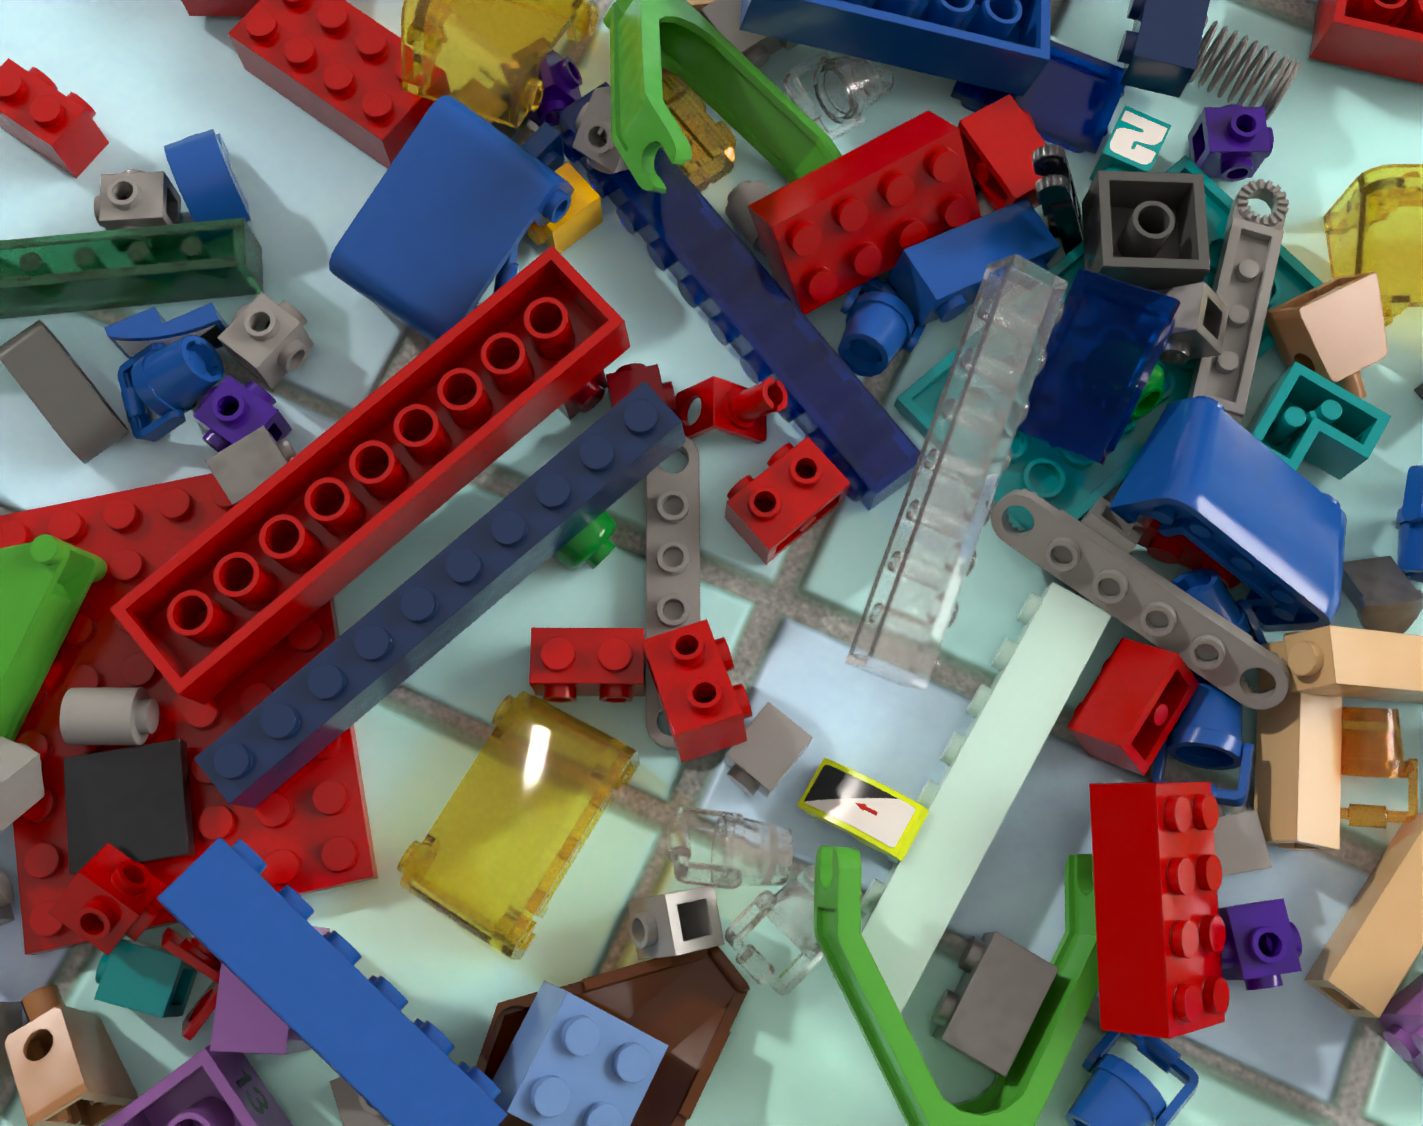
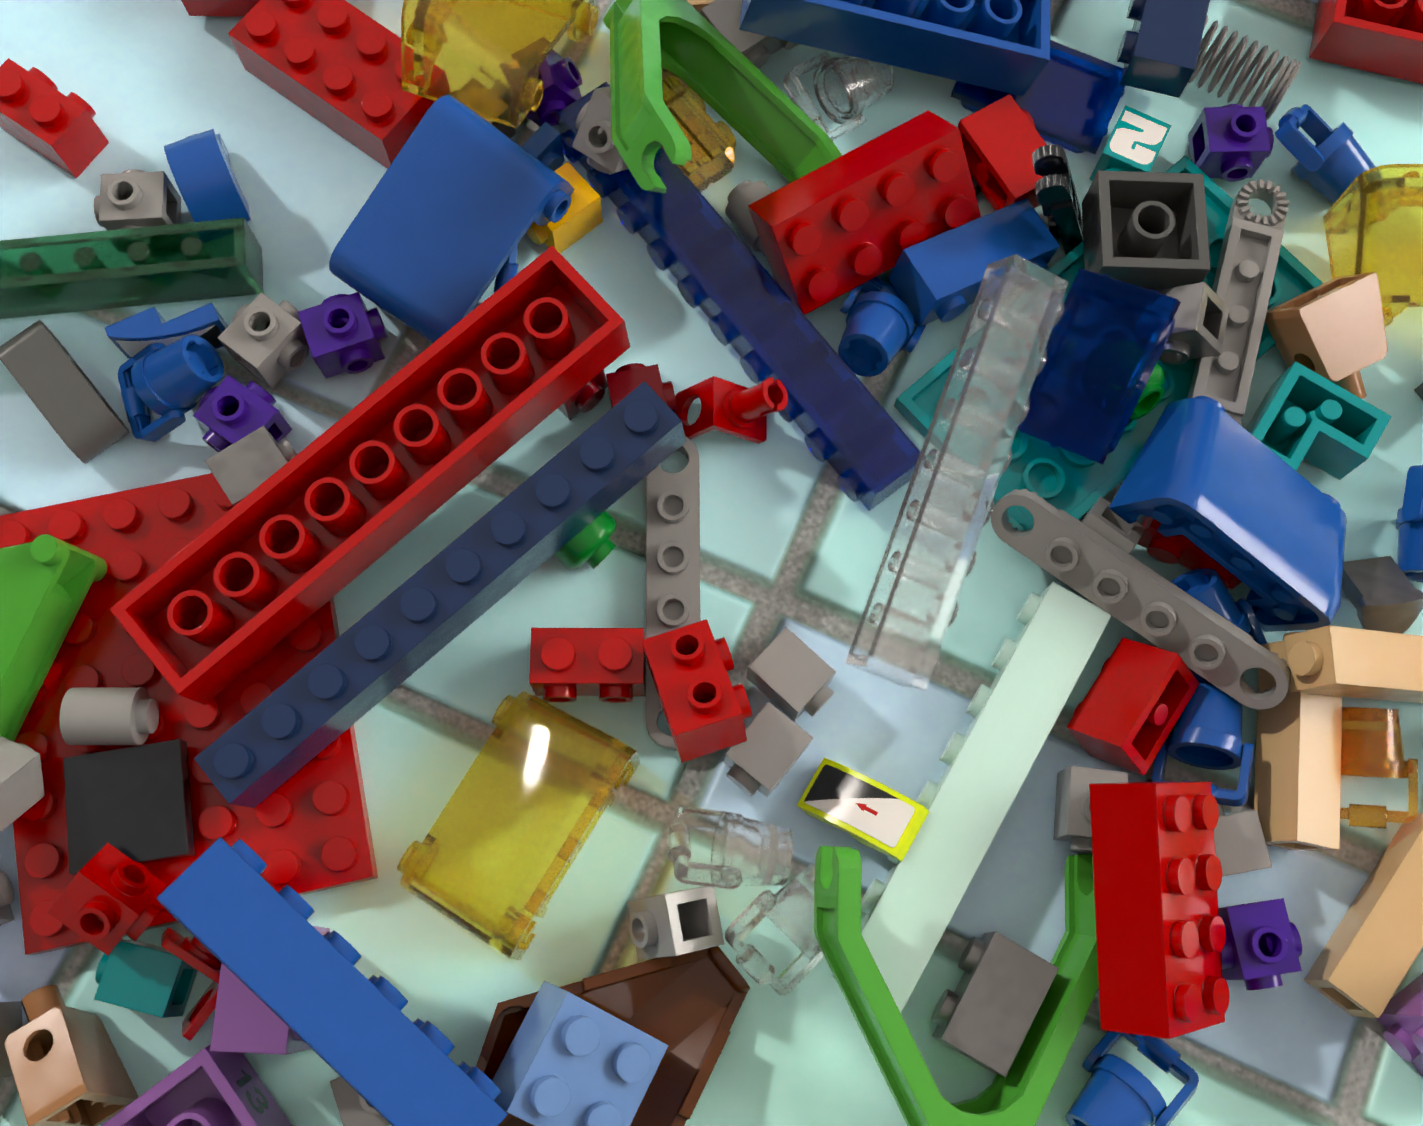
(343, 334): none -> dark purple brick
(785, 498): red brick -> none
(792, 676): none -> light grey brick
(1073, 804): none -> light grey brick
(1332, 161): none -> blue piece

